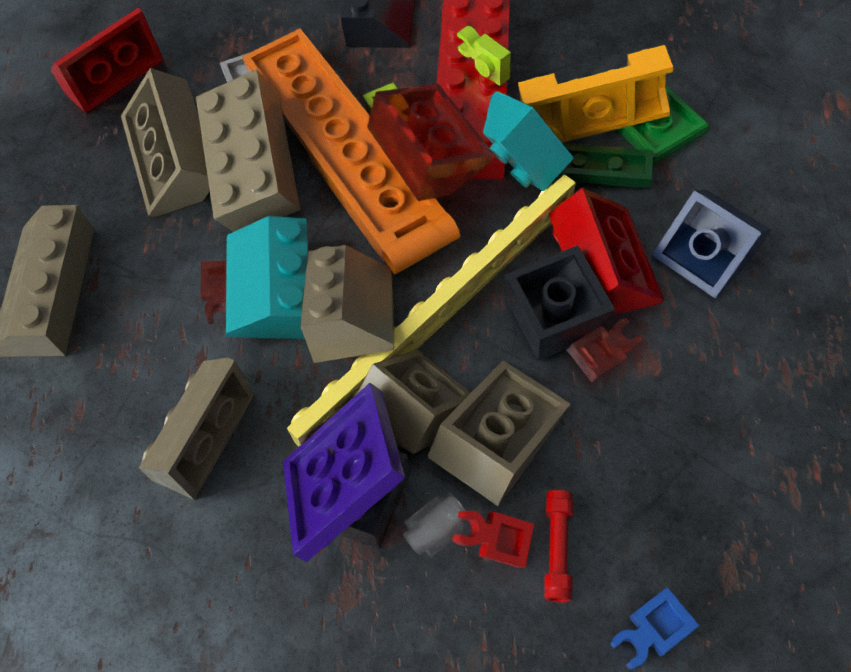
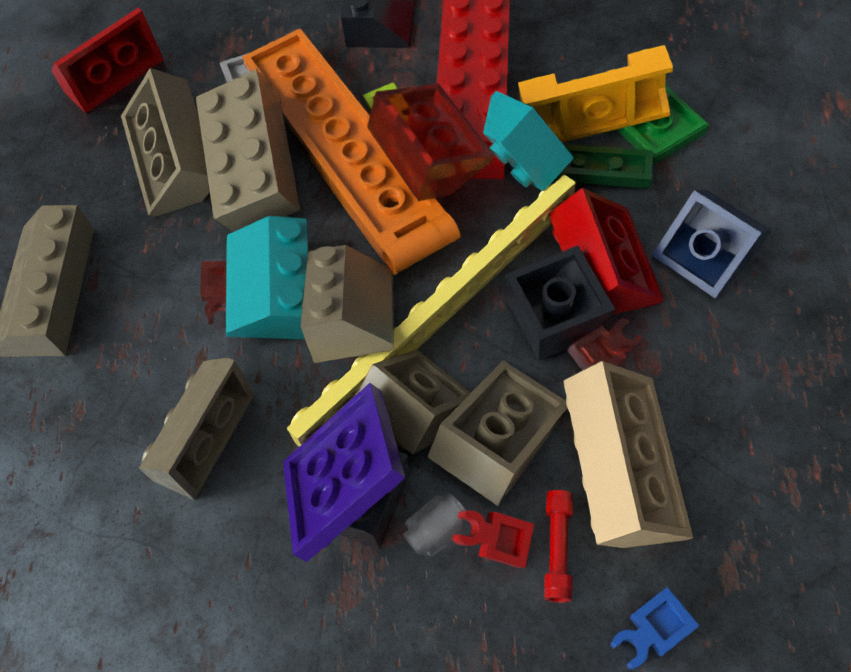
(490, 57): lime plate -> none
(625, 458): none -> tan slope

